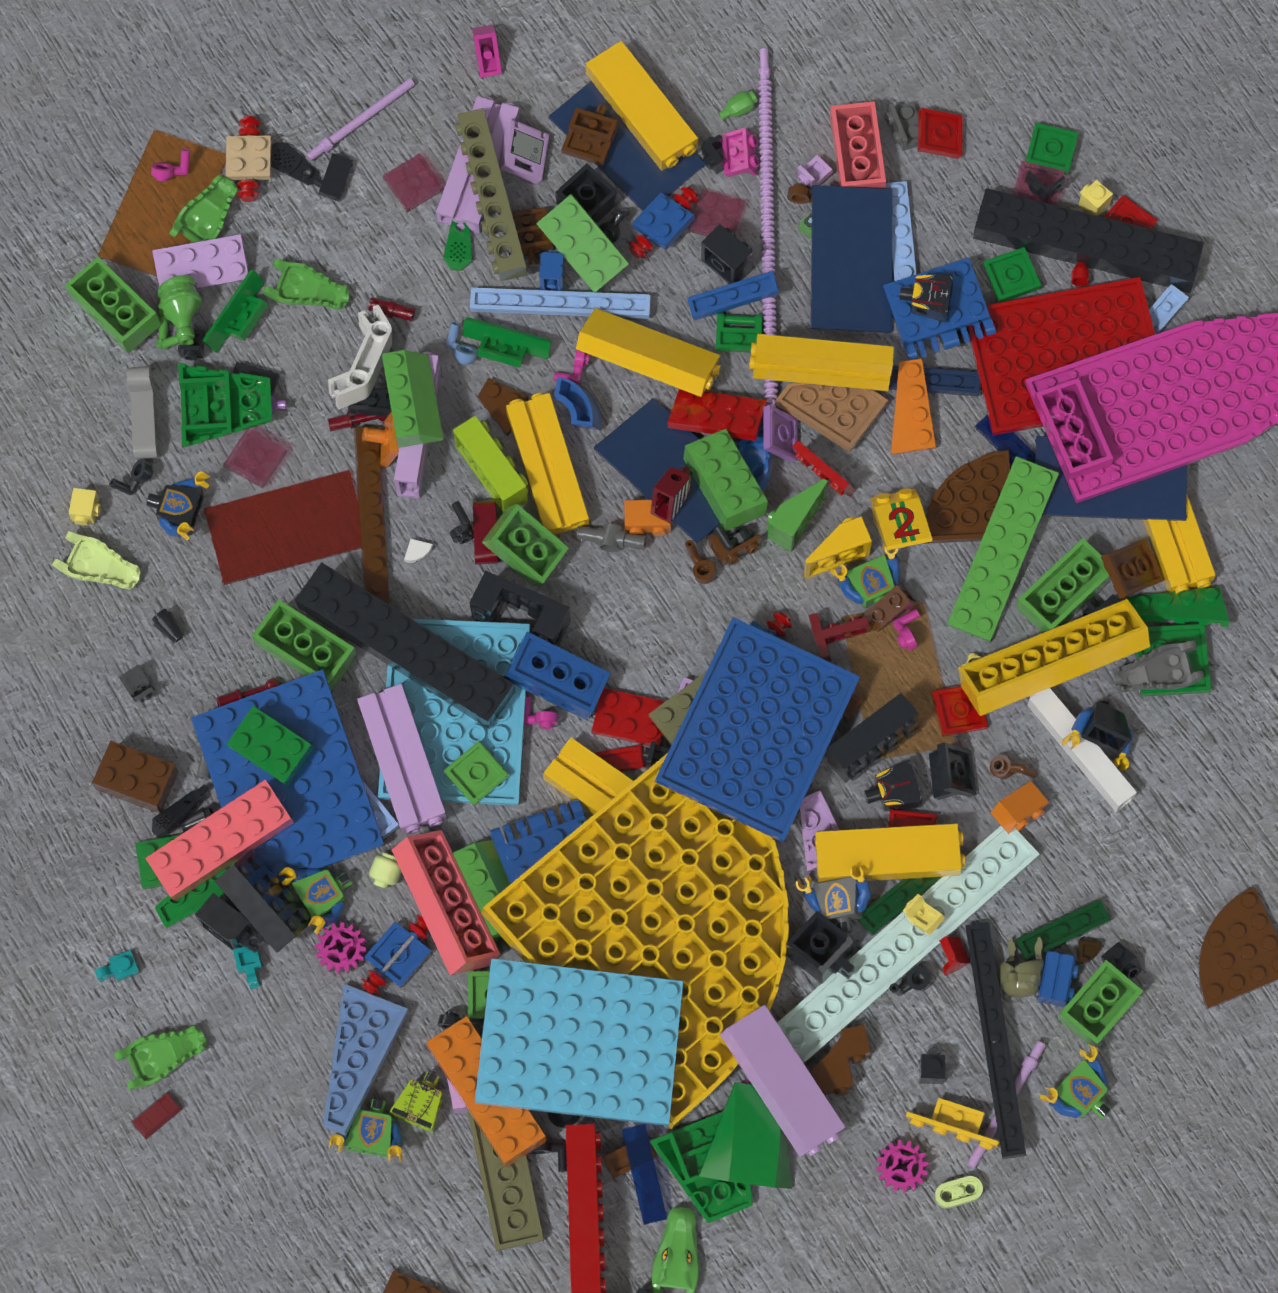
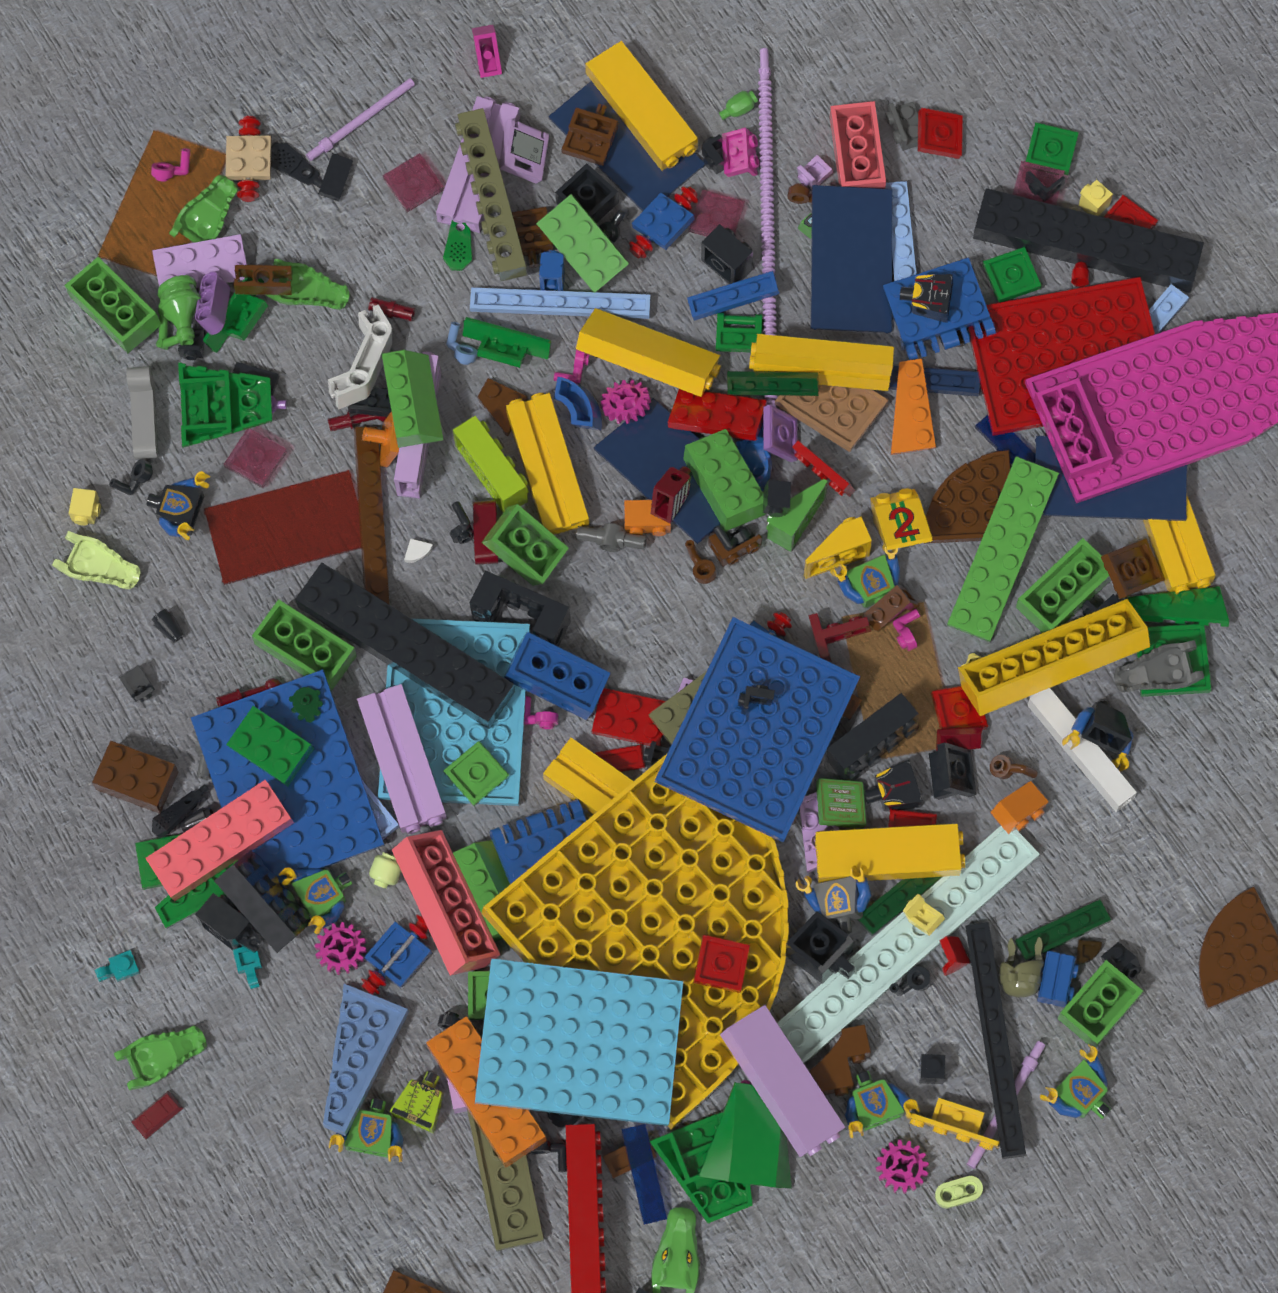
(213, 303): none -> medium lavender beam
(258, 271): none -> reddish brown piece
(306, 703): none -> dark green piece
(625, 401): none -> dark pink gear
(721, 963): none -> red tile
(759, 694): none -> black bracket
(773, 383): none -> dark green plate
(776, 498): none -> black brick
(841, 803): none -> bright green tile
(876, 1104): none -> torso
(963, 737): none -> dark red tile

